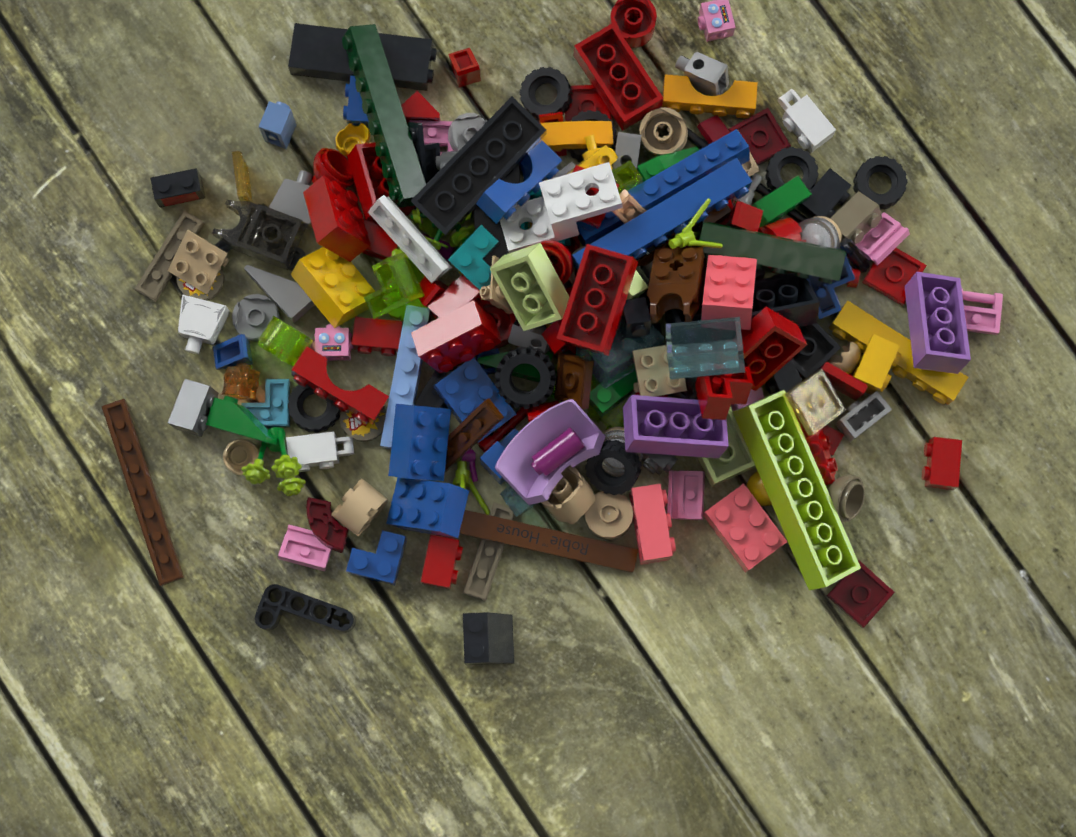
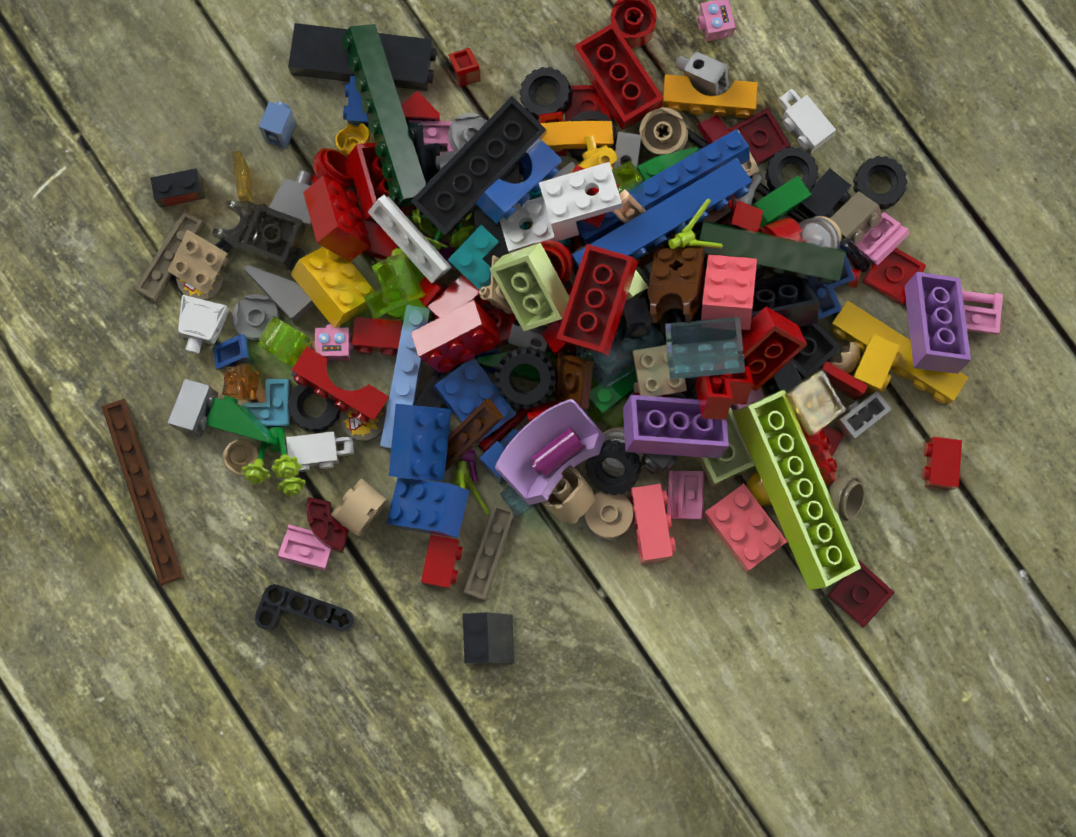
(384, 564): blue brick -> none
(548, 541): reddish brown tile -> none

